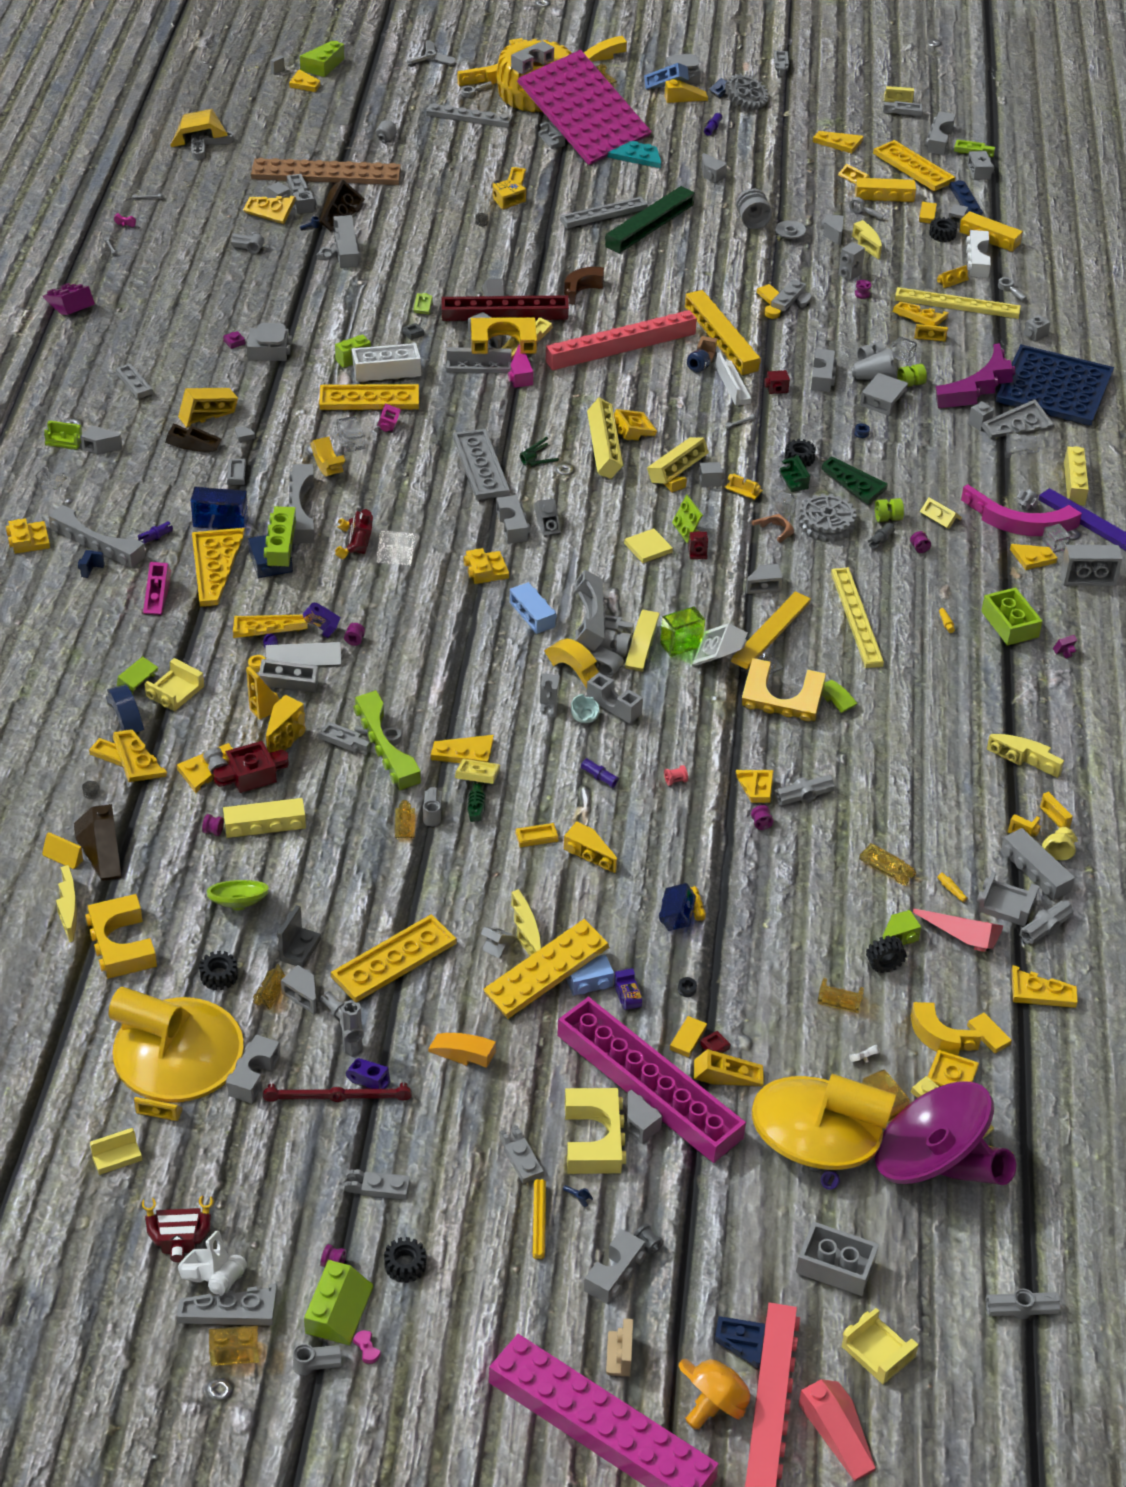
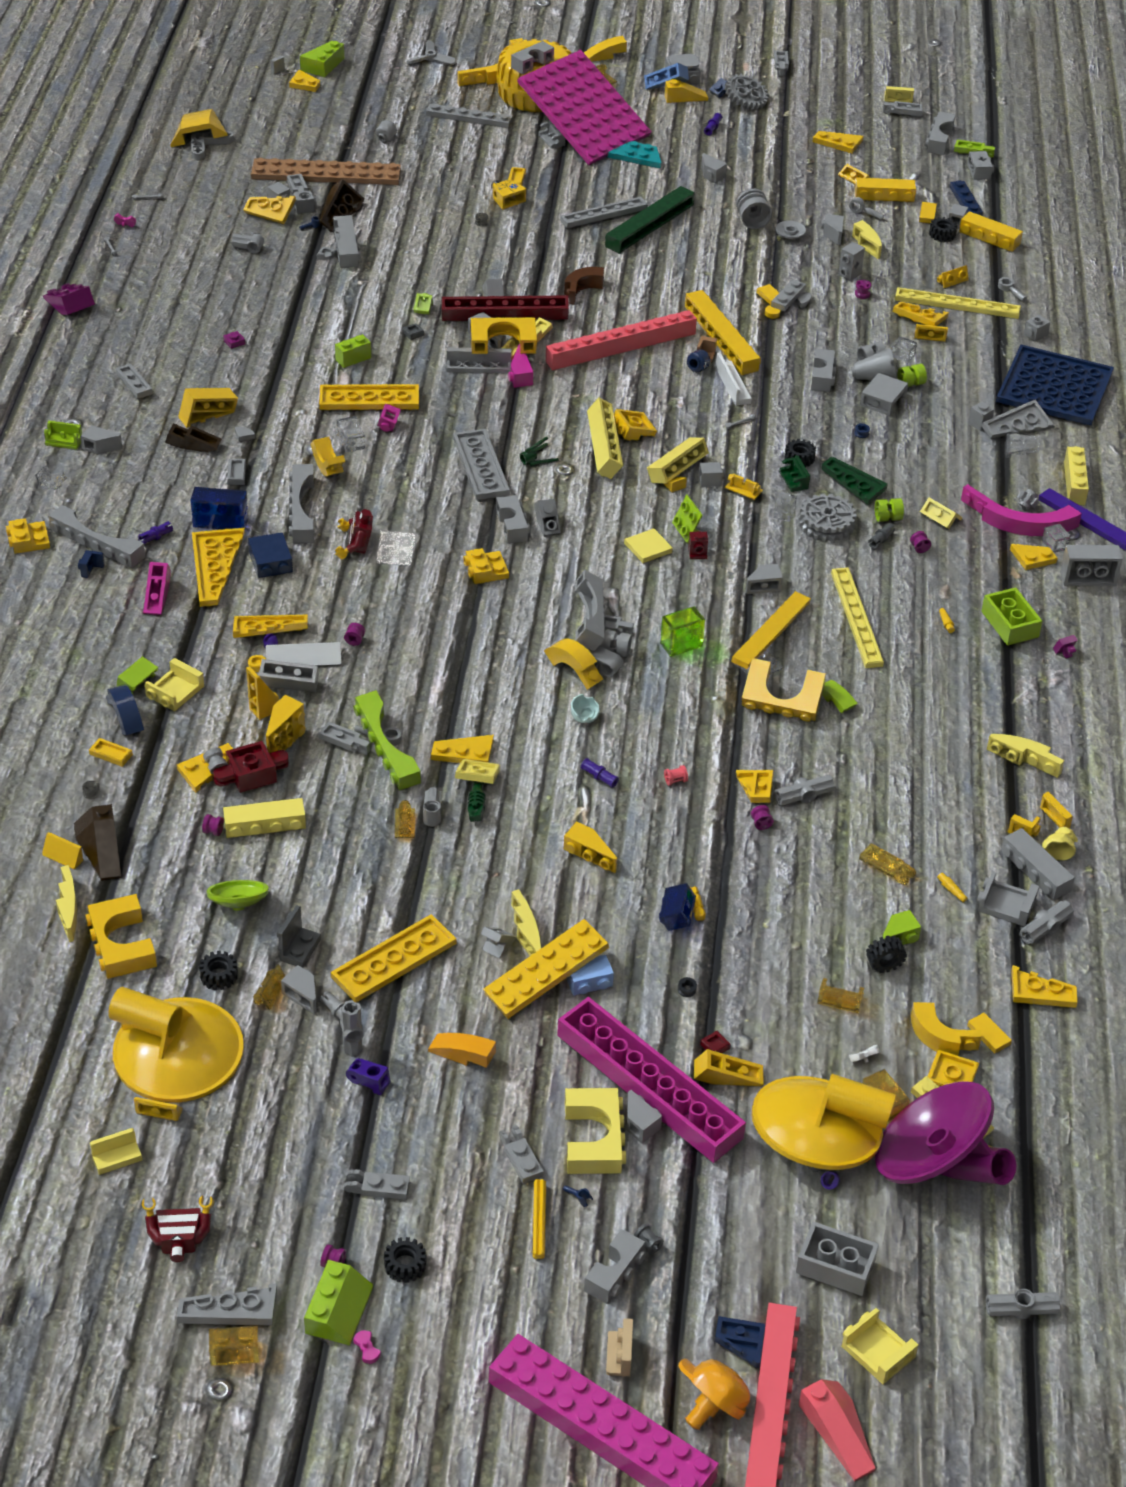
(135, 758): yellow wing -> none
(213, 1266): white piece -> none
(259, 1054): light grey arch -> none
(269, 342): light grey brick -> none
(280, 536): lime brick -> none
(316, 1357): light grey piece -> none
(322, 618): dark purple leg -> none
(337, 1094): dark red piece -> none
(386, 362): white slope -> none
(469, 91): light grey piece -> none
(532, 608): light blue brick -> none
(536, 835): yellow tile -> none
(549, 693): light grey hinge -> none
(626, 706): light grey arch -> none
(627, 989): dark purple leg -> none
(642, 640): light yellow slope -> none
(688, 1036): yellow tile -> none
(719, 643): white slope -> none
(776, 519): nougat helmet -> none
(777, 382): dark red brick -> none
(914, 165): yellow plate -> none
(967, 391): magenta arch -> none
(972, 932): coral wedge -> none
(977, 262): white arch -> none

